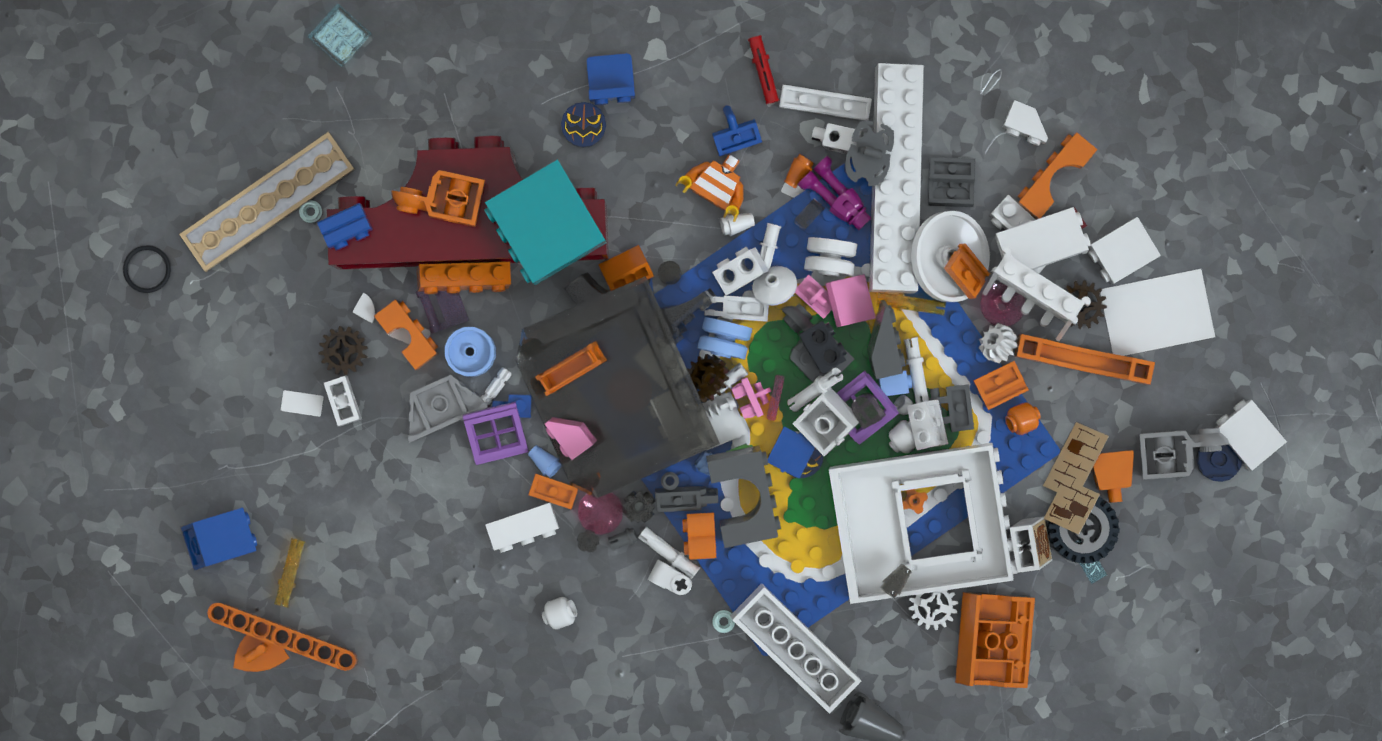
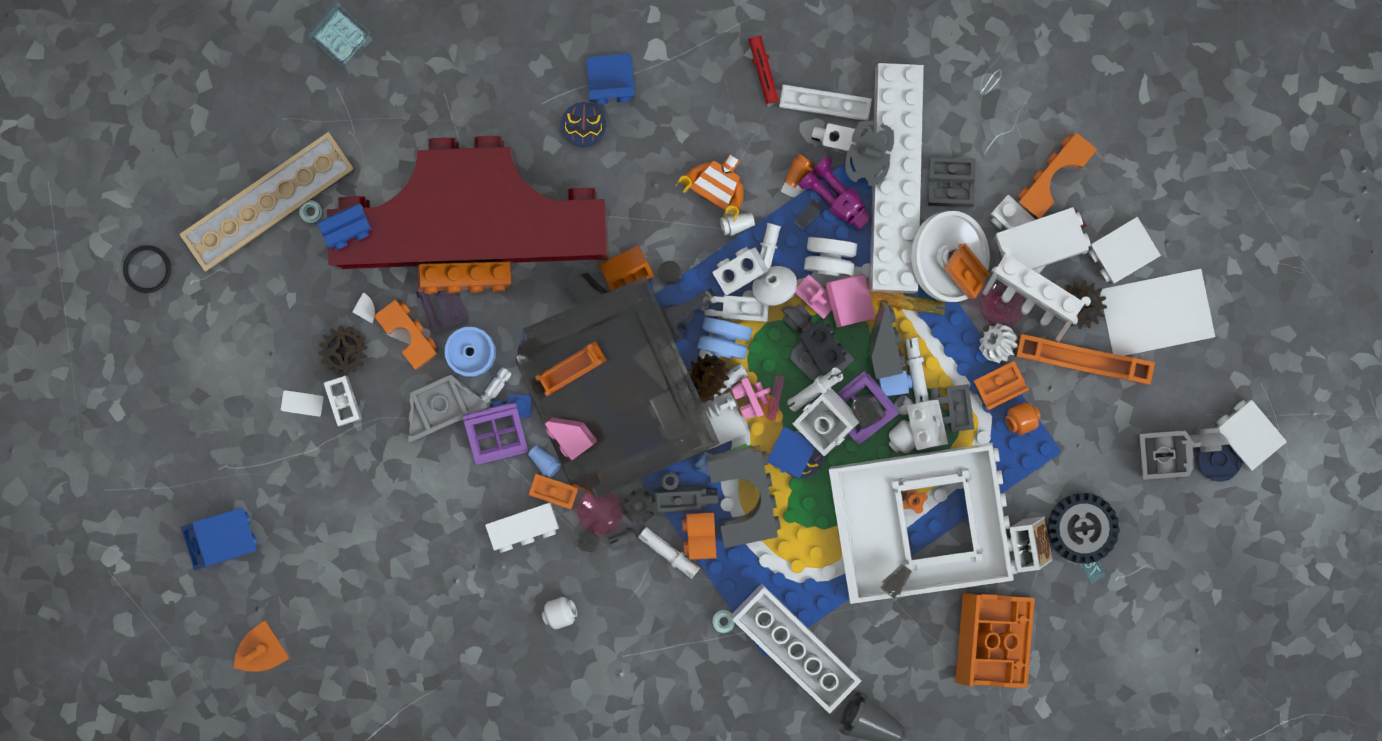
(271, 636): orange beam -> none
(289, 573): clear yellow pin -> none
(449, 198): orange brick -> none
(544, 223): teal brick -> none
(666, 577): white piece -> none
(737, 135): blue plate -> none
(929, 620): white gear -> none
(1026, 122): white slope -> none
(1073, 501): tan sticker -> none
(1113, 472): orange torso -> none

